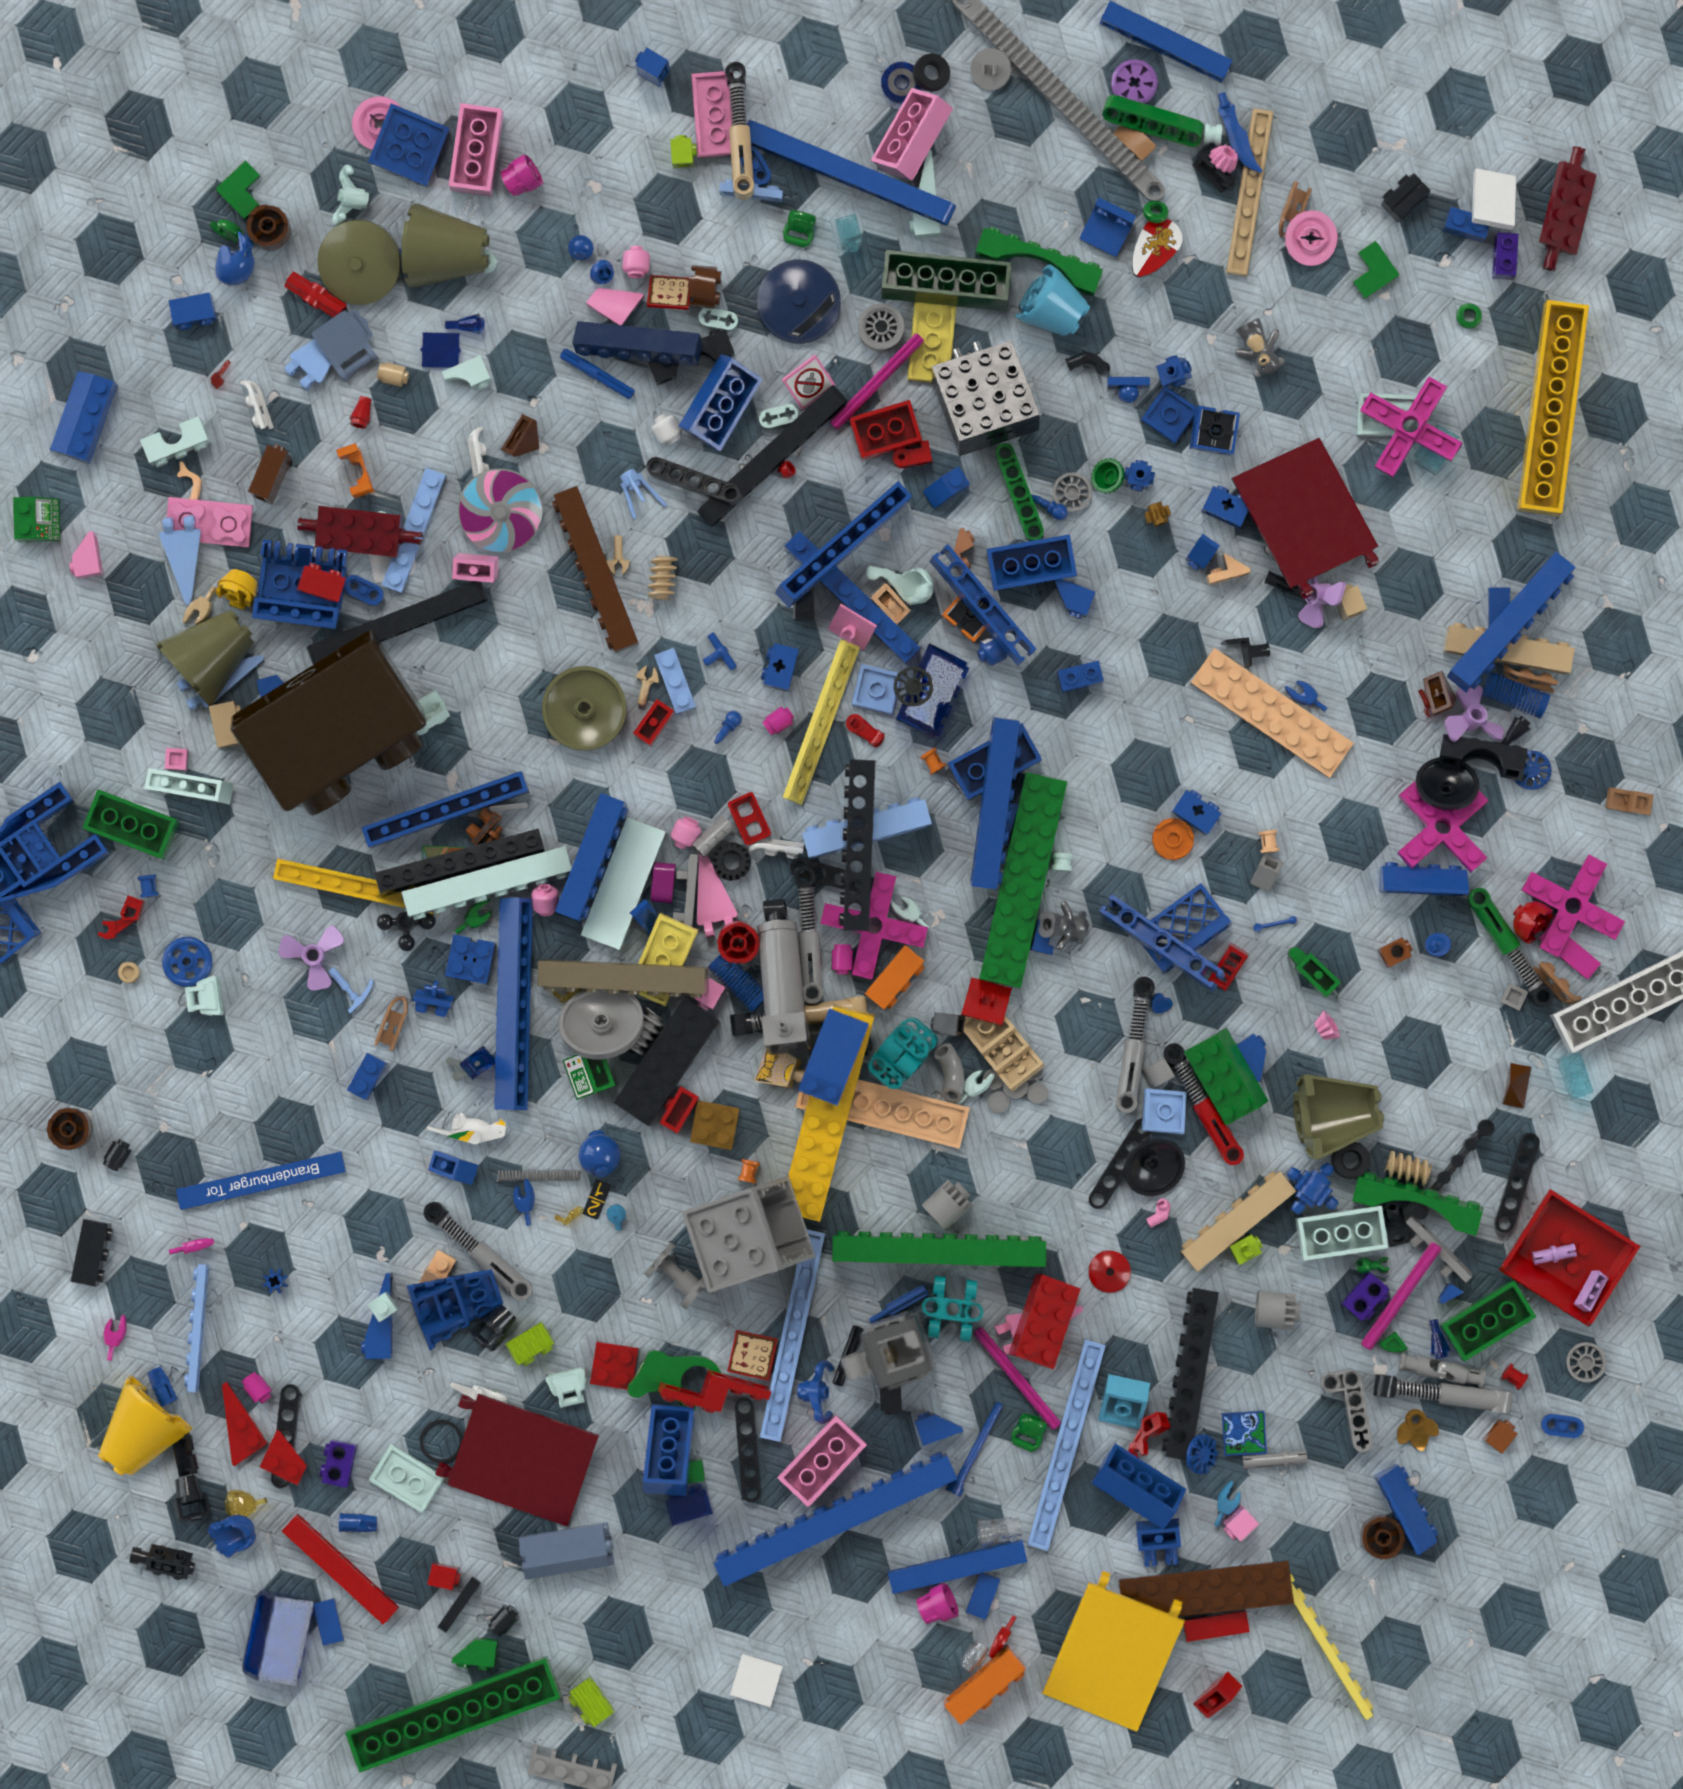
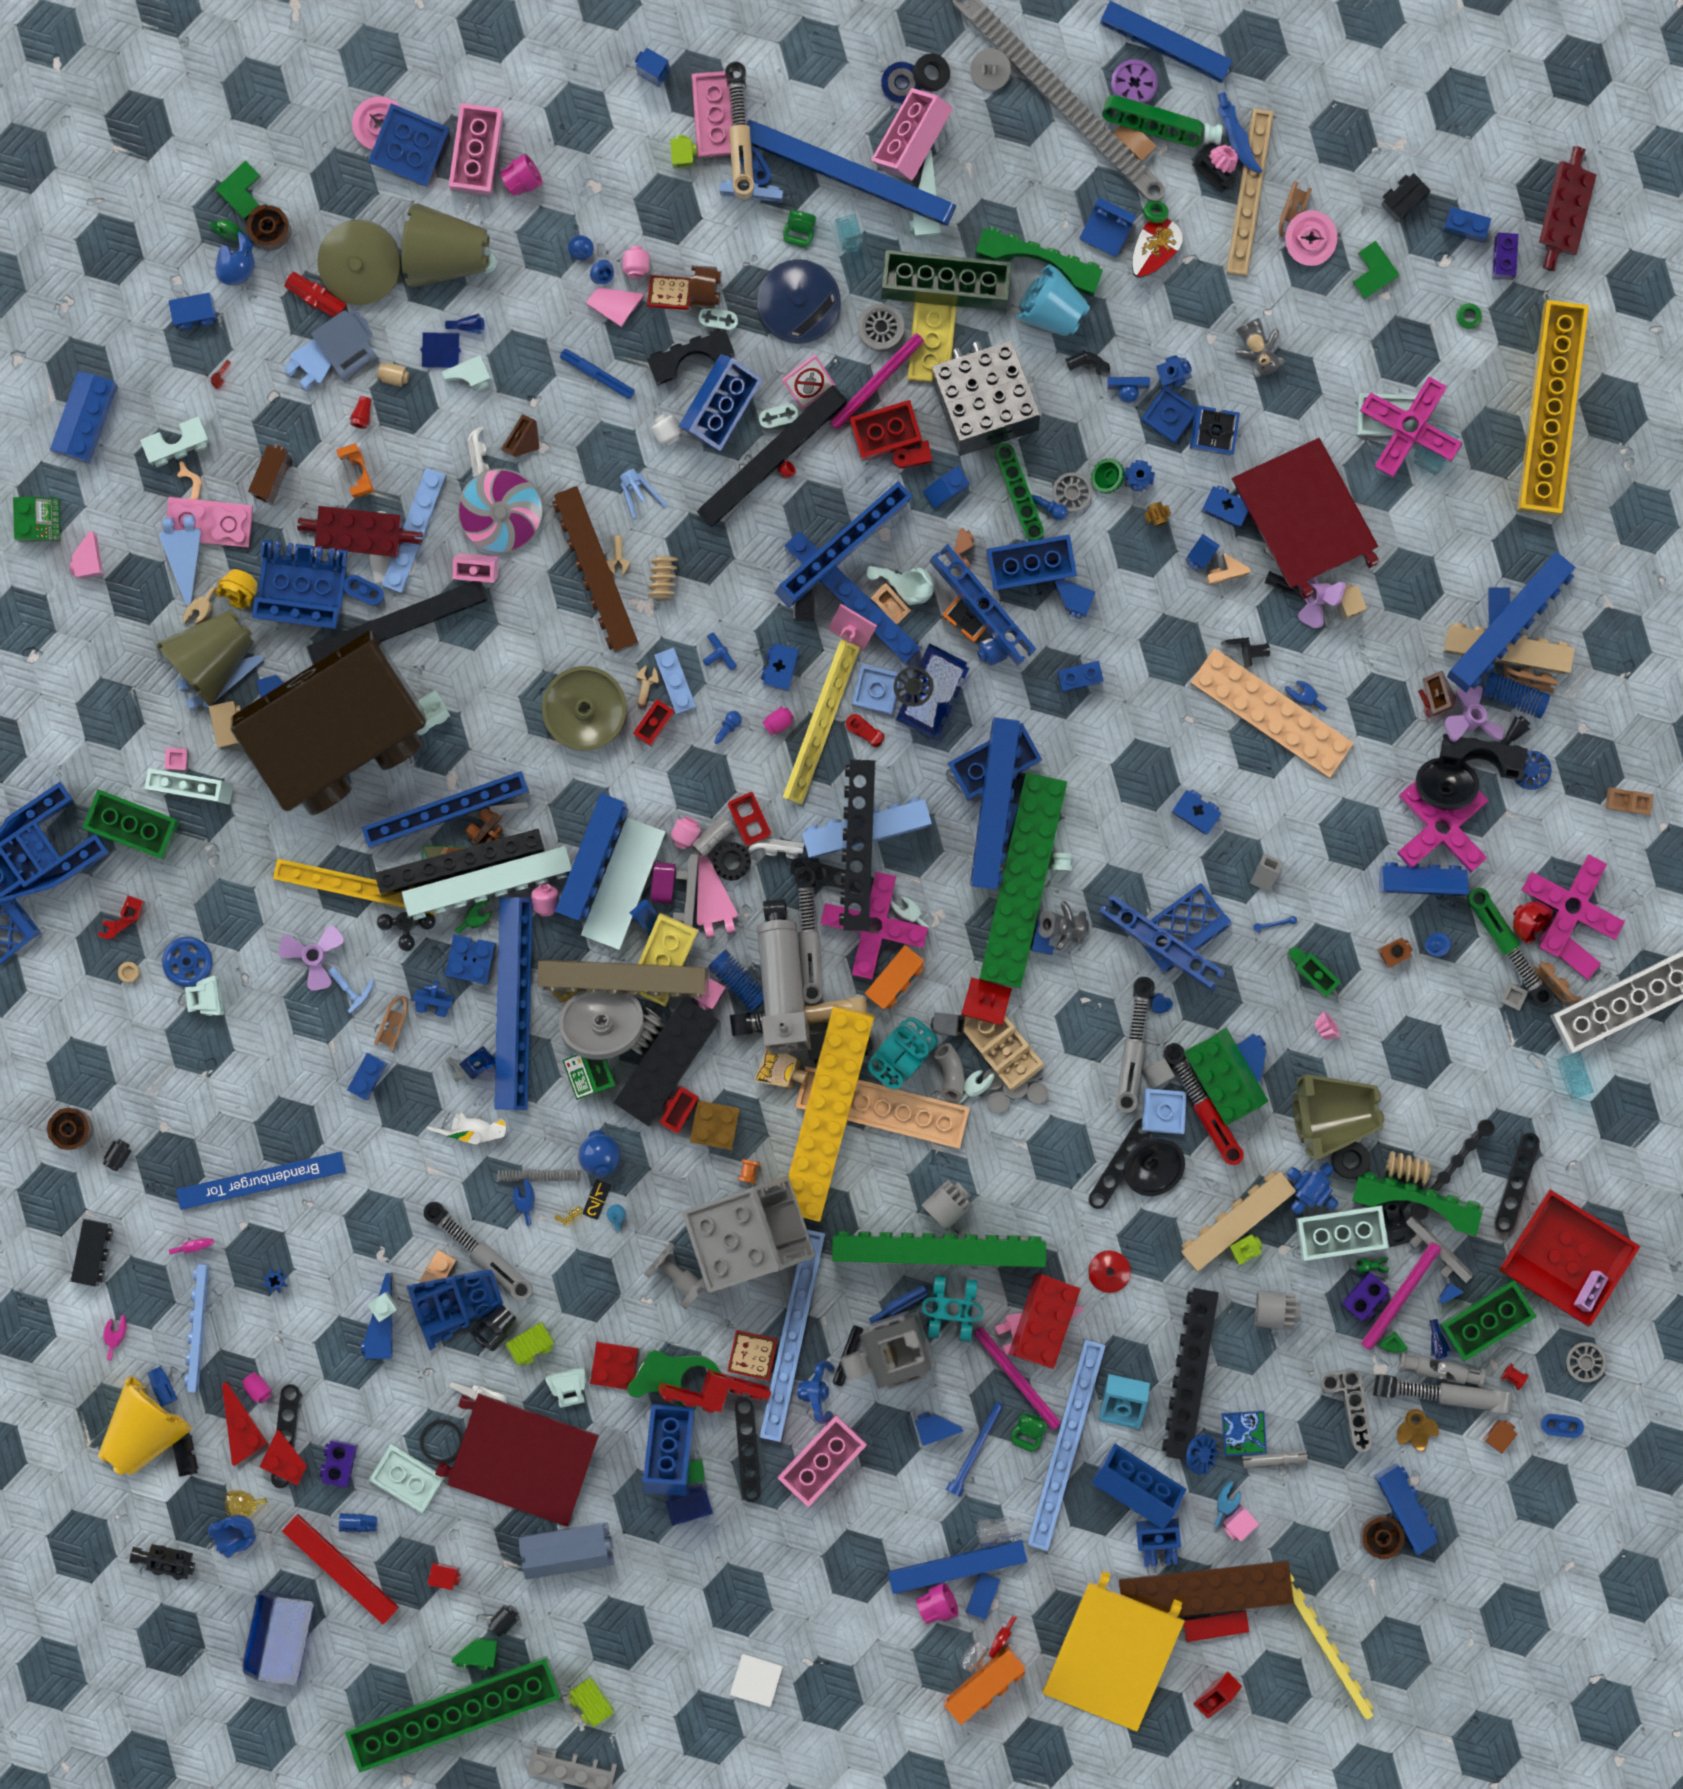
(148, 886): blue bush -> none
(187, 1493): black piece -> none
(256, 401): white piece -> none
(321, 583): red brick -> none
(328, 1621): blue tile -> none
(349, 196): light aqua piece -> none
(453, 1167): blue slope -> none
(459, 1604): black beam -> none
(637, 343): dark blue brick -> none
(704, 481): black beam -> none
(732, 947): red cylinder -> none
(833, 1056): blue slope -> none
(835, 1519): blue piece -> none
(842, 958): dark pink brick -> none
(890, 1400): black brick -> none
(933, 761): orange bush -> none
(1160, 1424): red piece -> none
(1161, 1214): bright pink arm -> none
(1173, 839): orange tile -> none
(1226, 955): red slope -> none
(1268, 841): light nougat bush -> none
(1494, 199): white tile -> none
(1516, 1085): reddish brown slope -> none
(1553, 1254): lavender pin -> none

